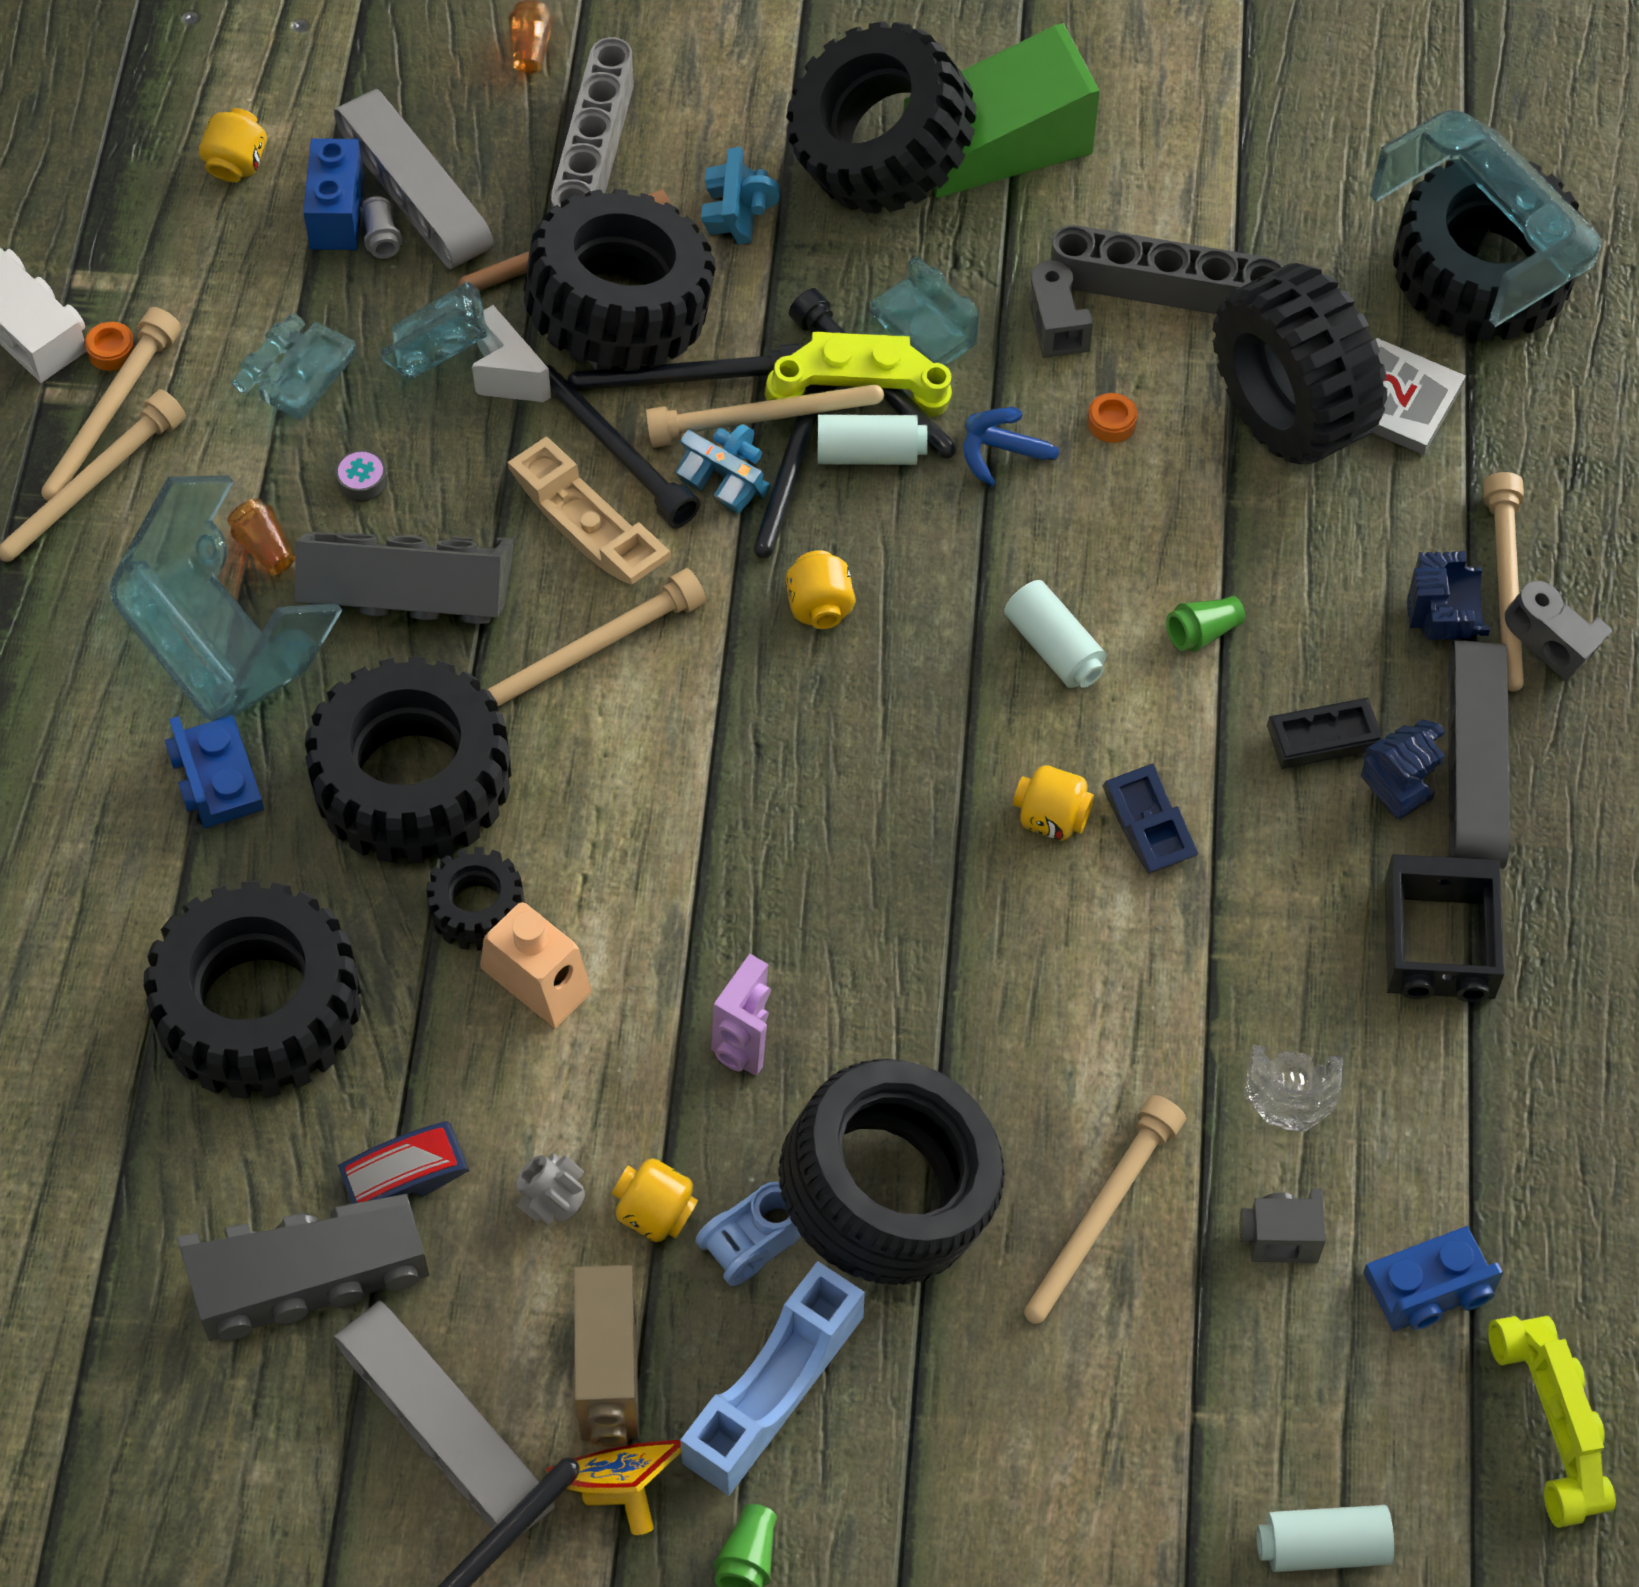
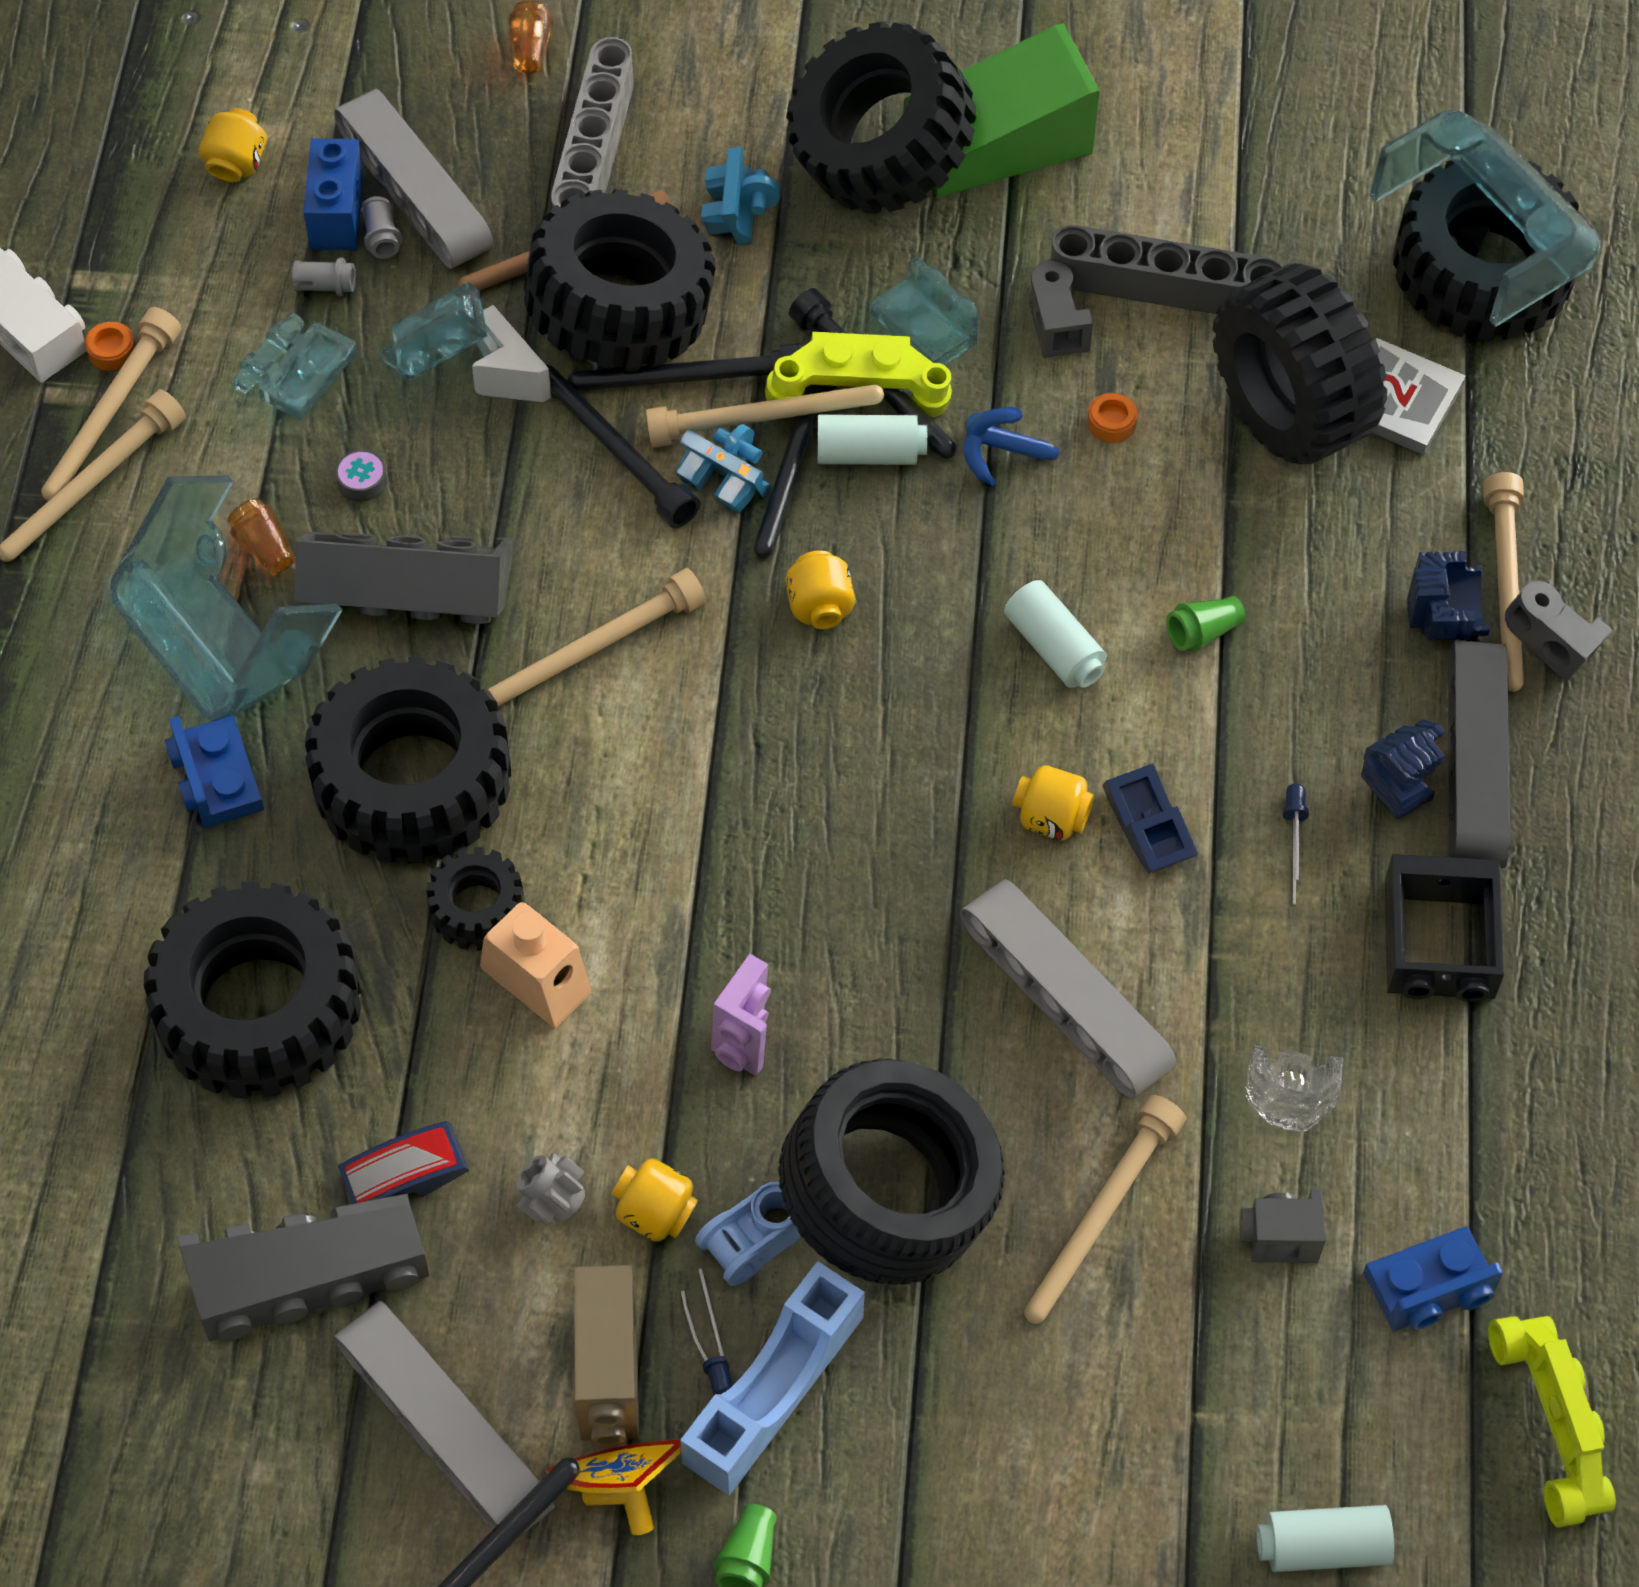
(324, 276): none -> light grey pin
(584, 516): tan slope -> none
(718, 1366): none -> piece
(1068, 989): none -> light grey beam
(1296, 811): none -> dark blue piece
(1323, 732): black plate -> none

